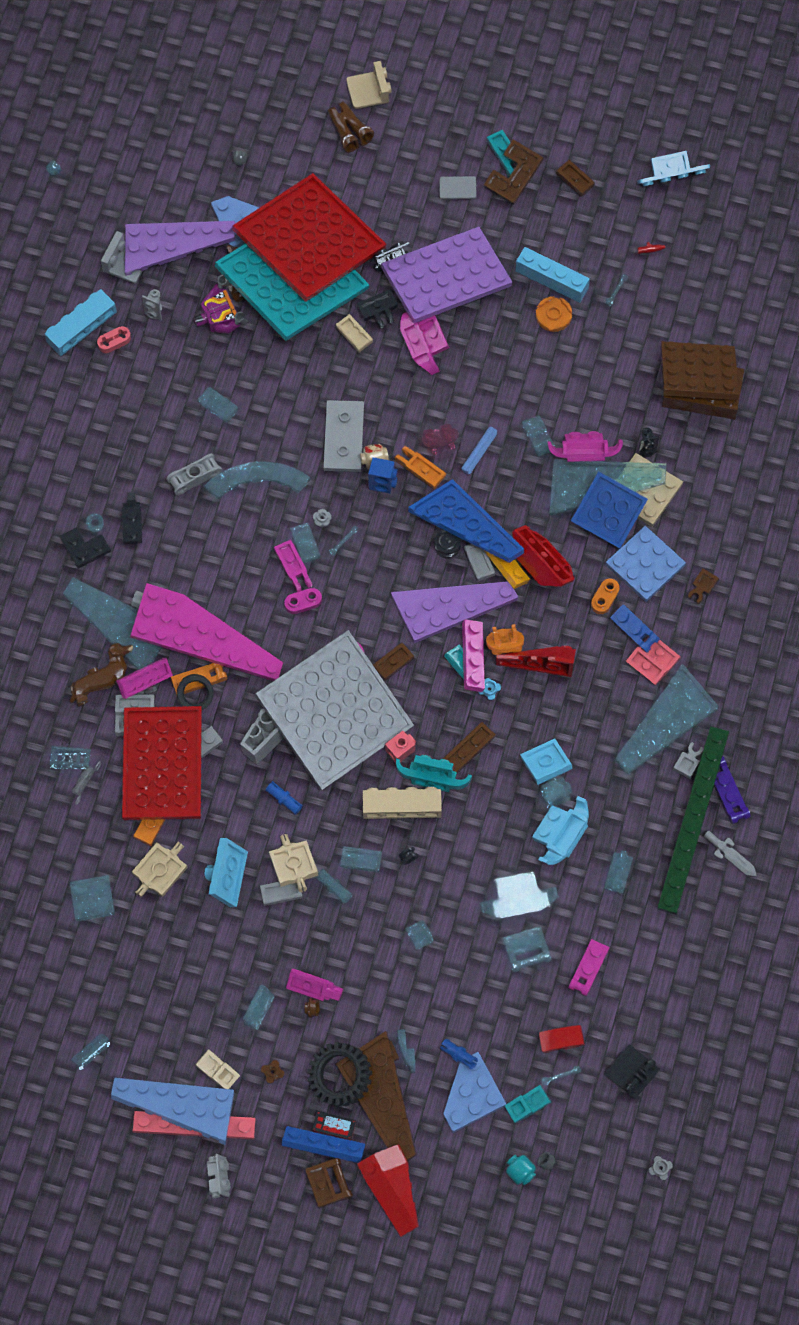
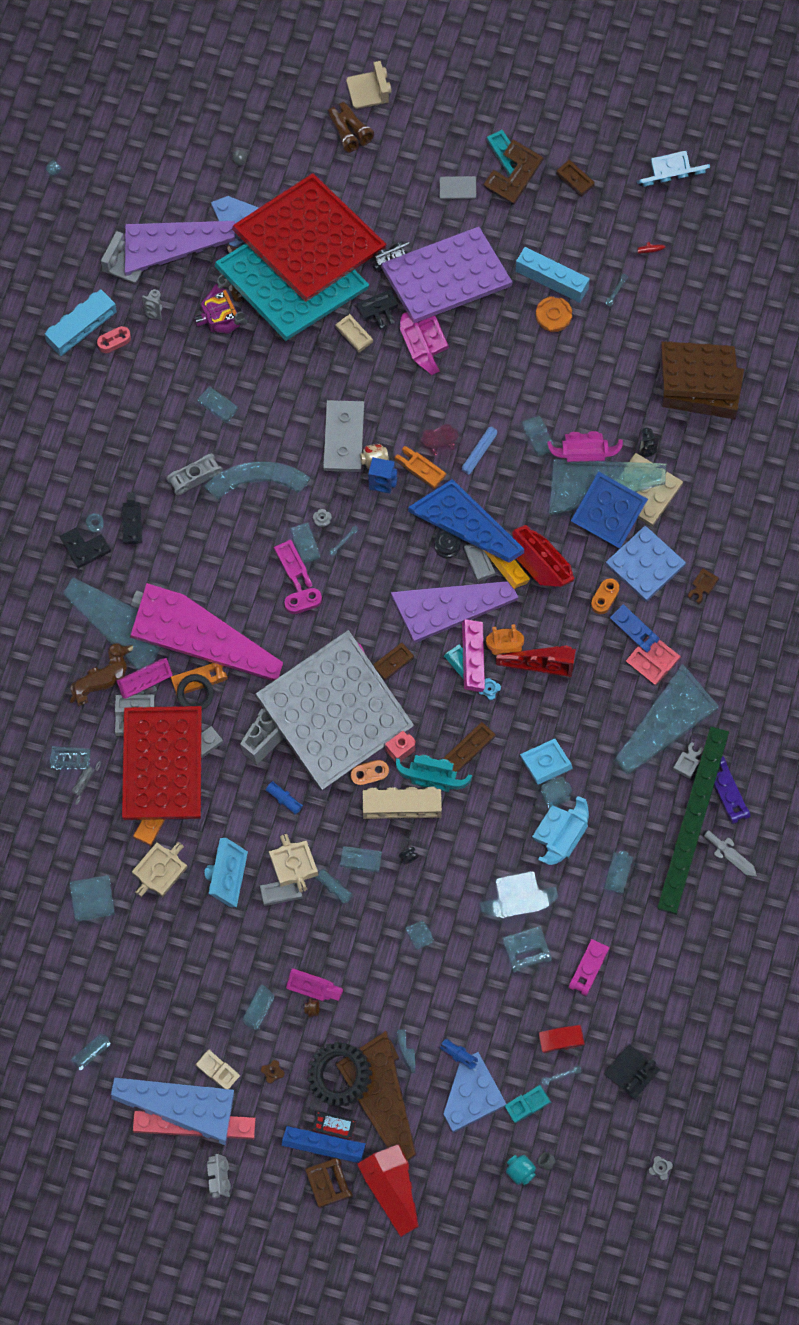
(369, 773): none -> orange plate

